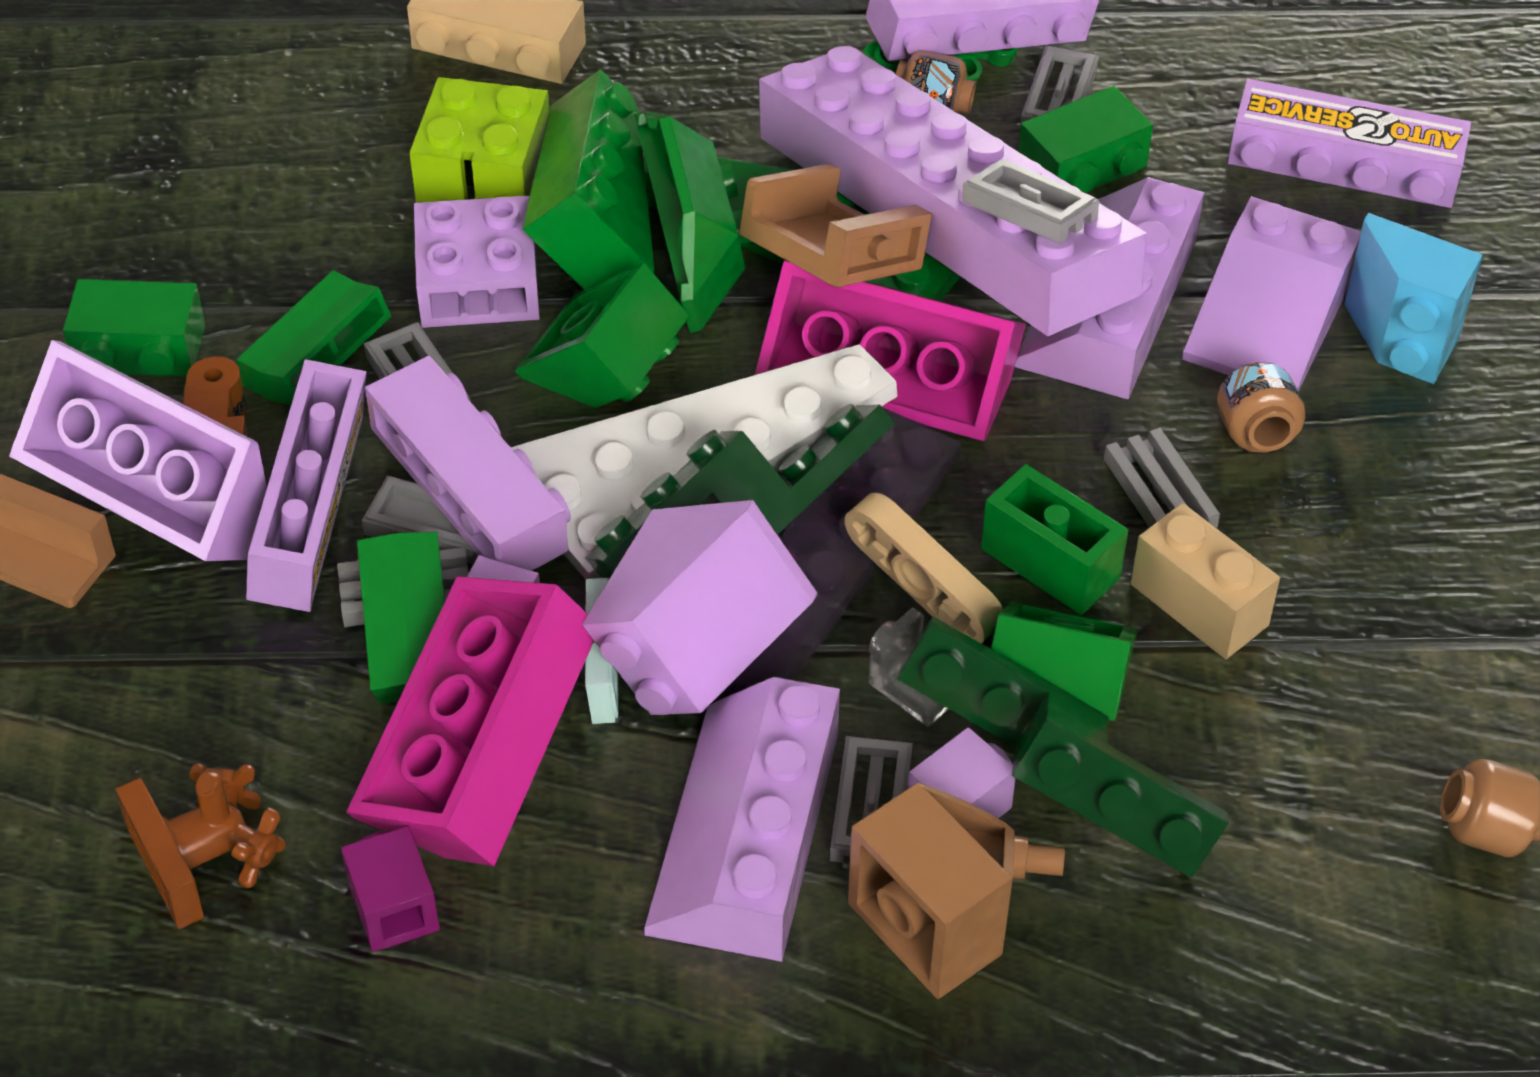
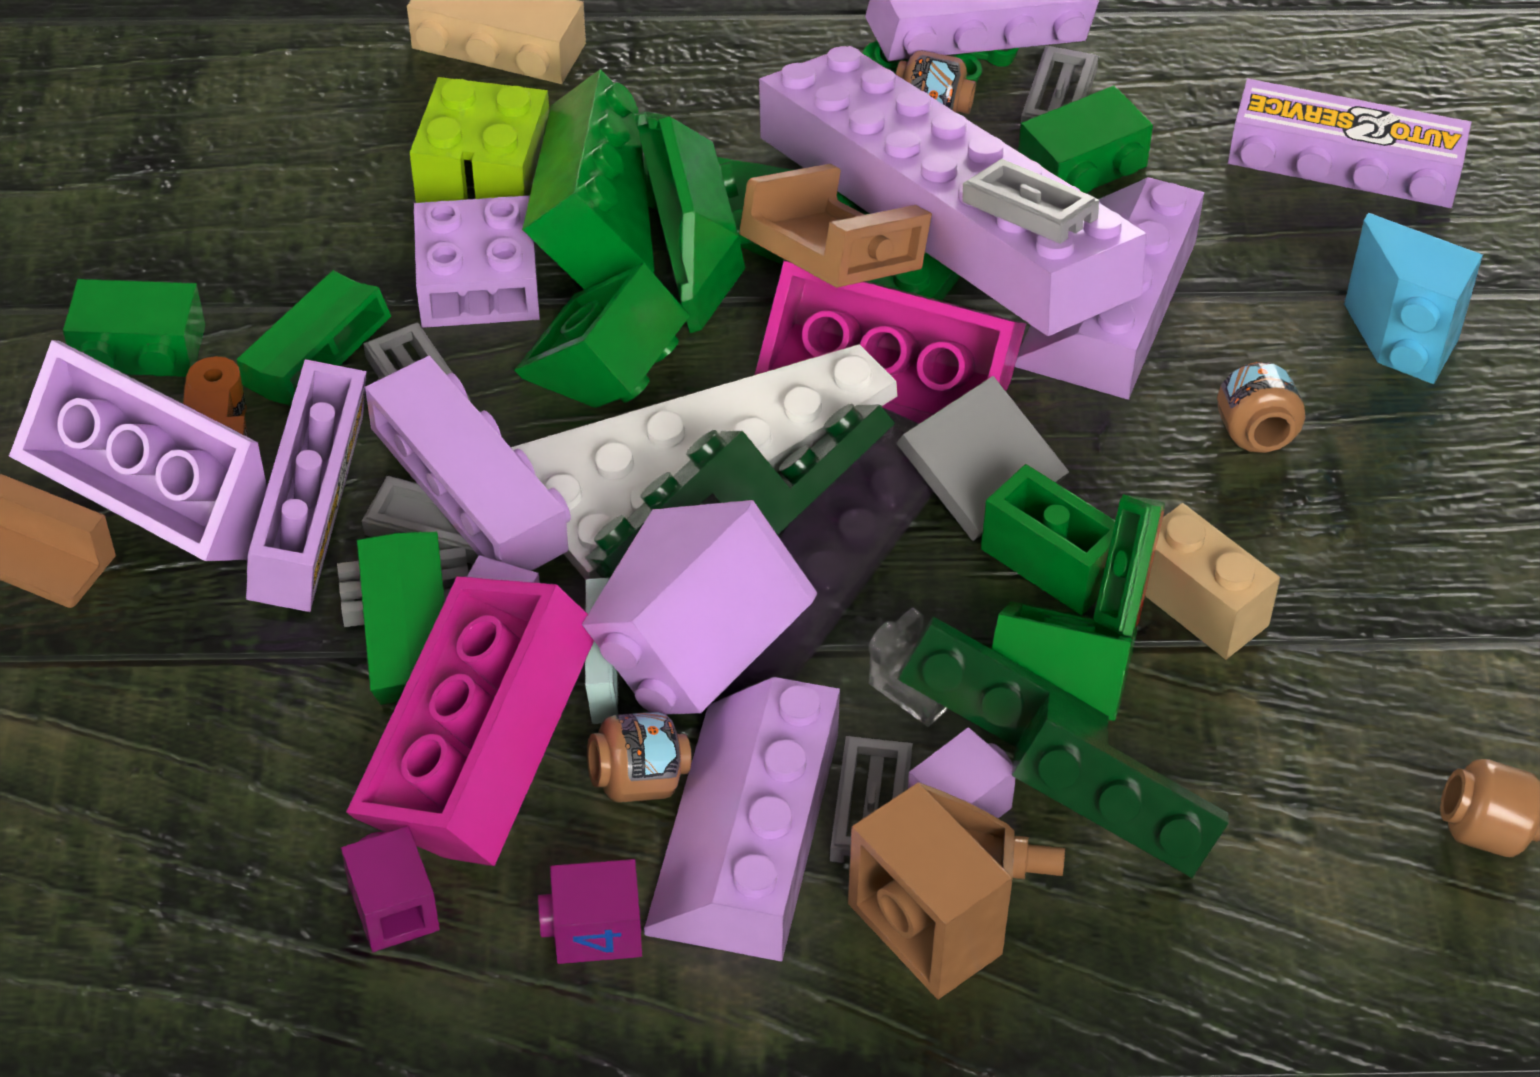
(200, 835): dark orange piece -> none
(592, 911): none -> magenta brick
(638, 757): none -> head
(922, 567): tan beam -> none
(975, 449): none -> light grey tile
(1129, 564): none -> green slope
(1167, 473): light grey tile -> none
(1273, 291): lavender slope -> none

